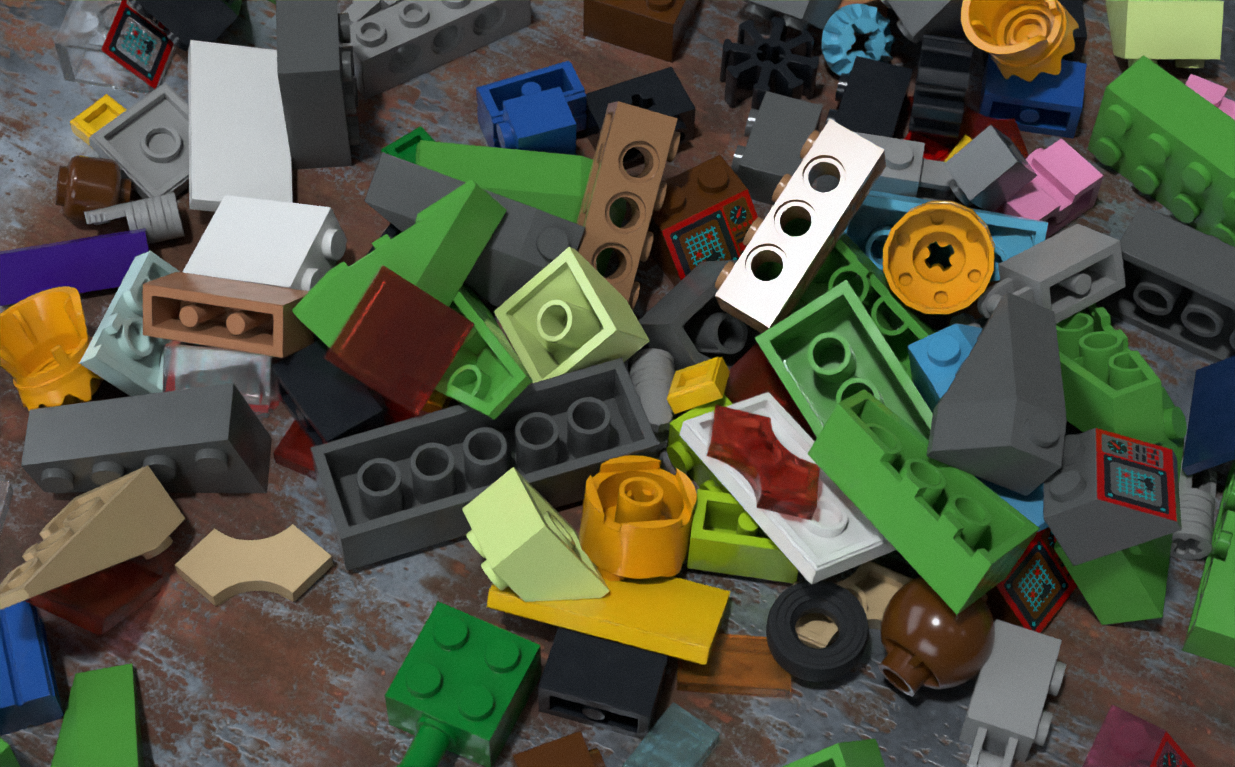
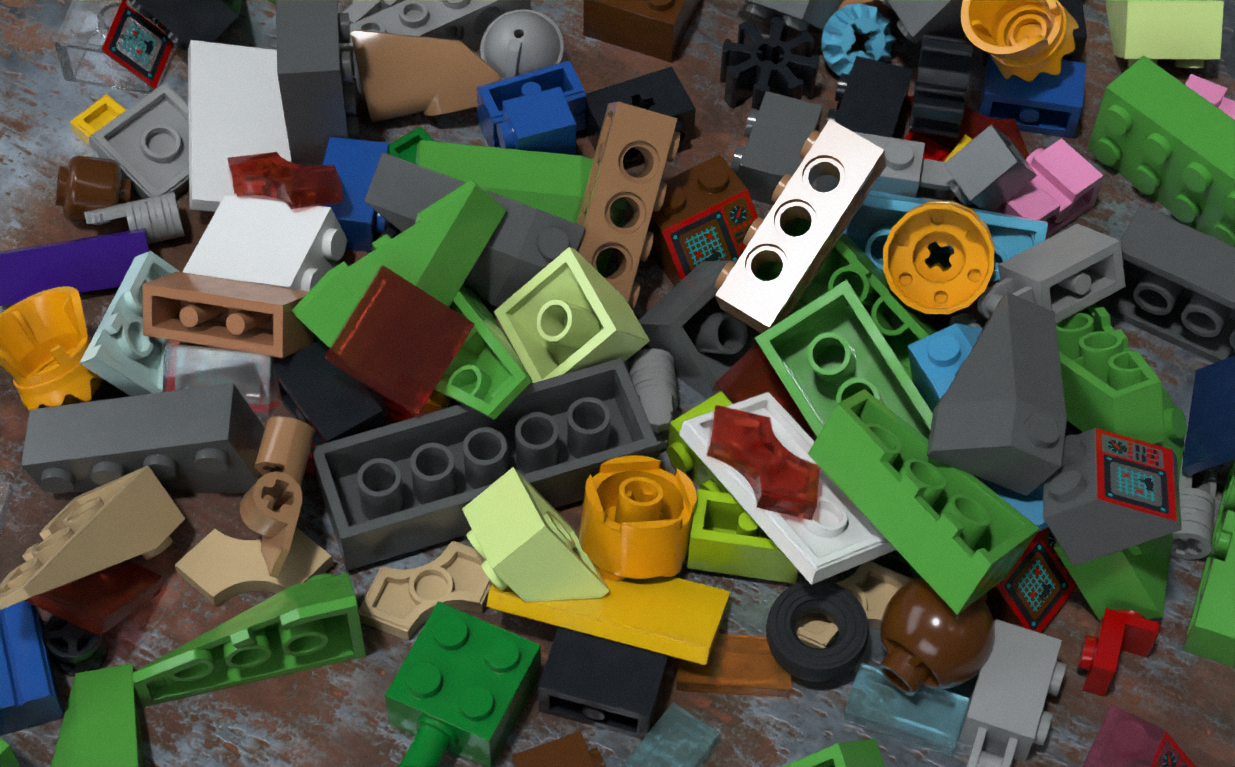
(63, 641): none -> black wheel
(283, 465): none -> medium nougat panel
(283, 635): none -> bright green wedge
(290, 182): none -> clear red tile
(355, 166): none -> blue brick
(405, 598): none -> tan tile
(417, 74): none -> medium nougat panel
(522, 43): none -> light grey helmet
(698, 384): yellow tile -> none
(926, 719): none -> clear light blue tile
(1115, 632): none -> red bracket

